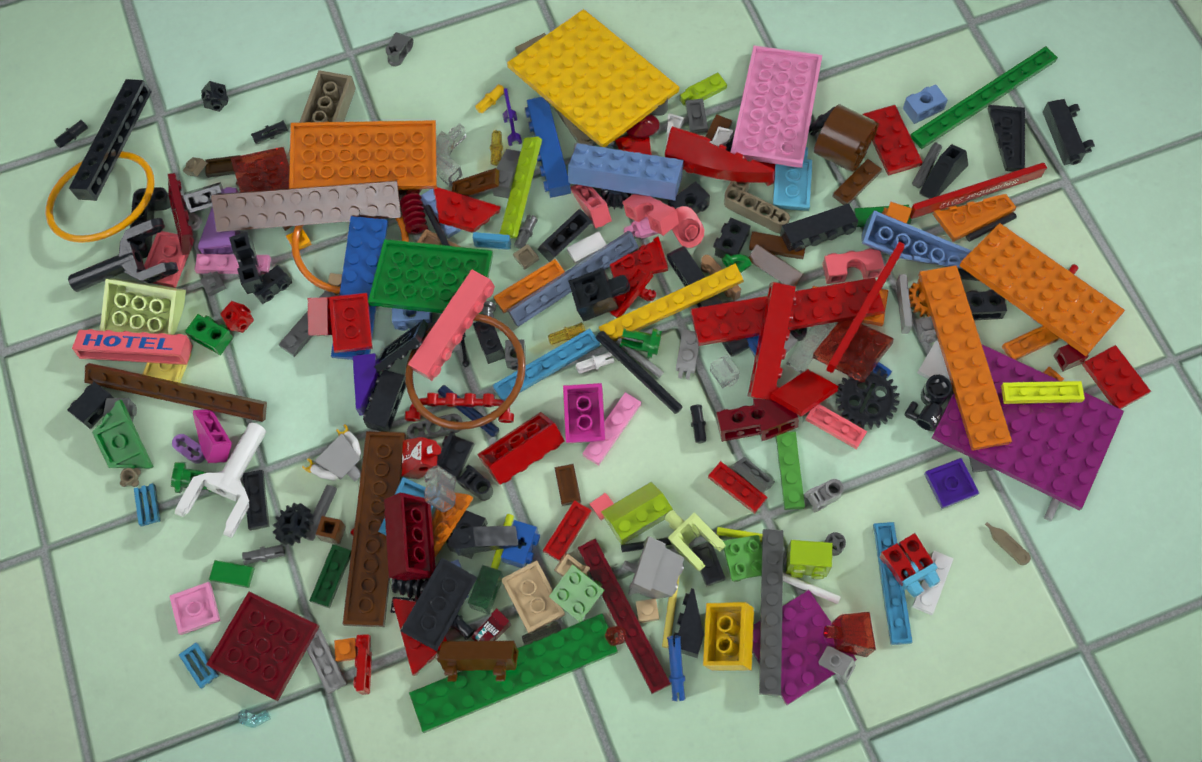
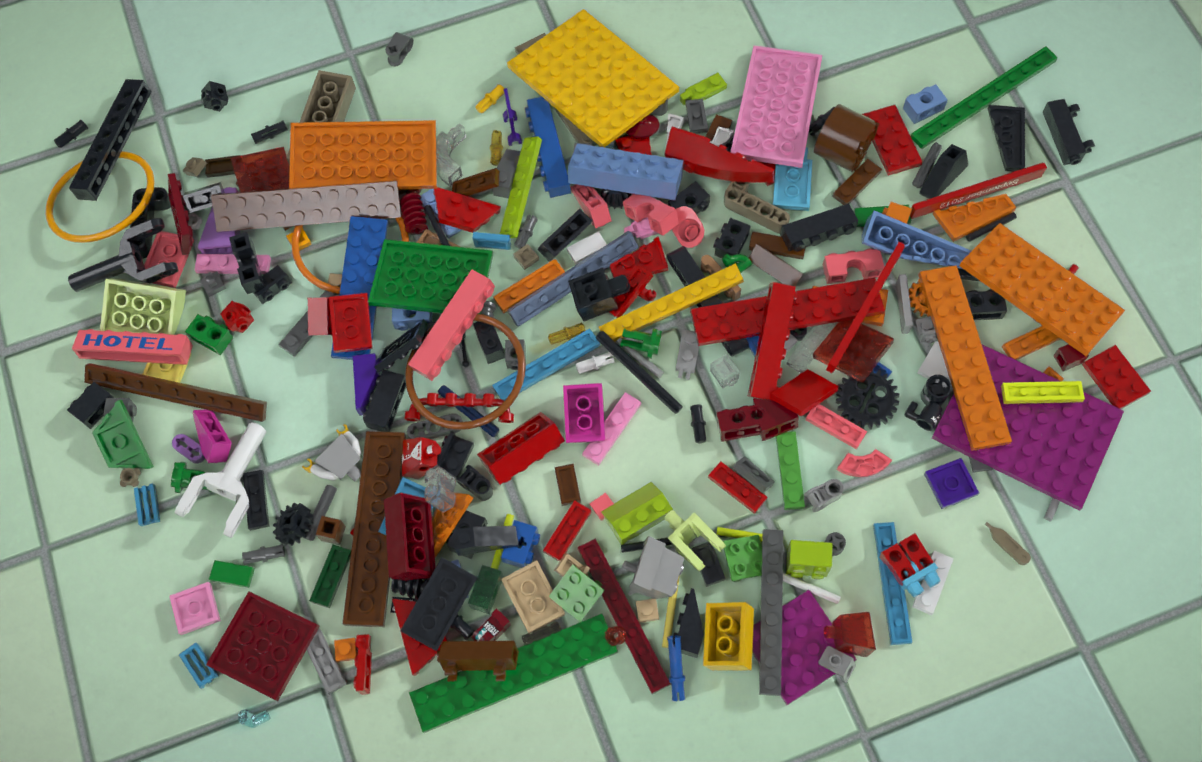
(864, 465): none -> coral tile

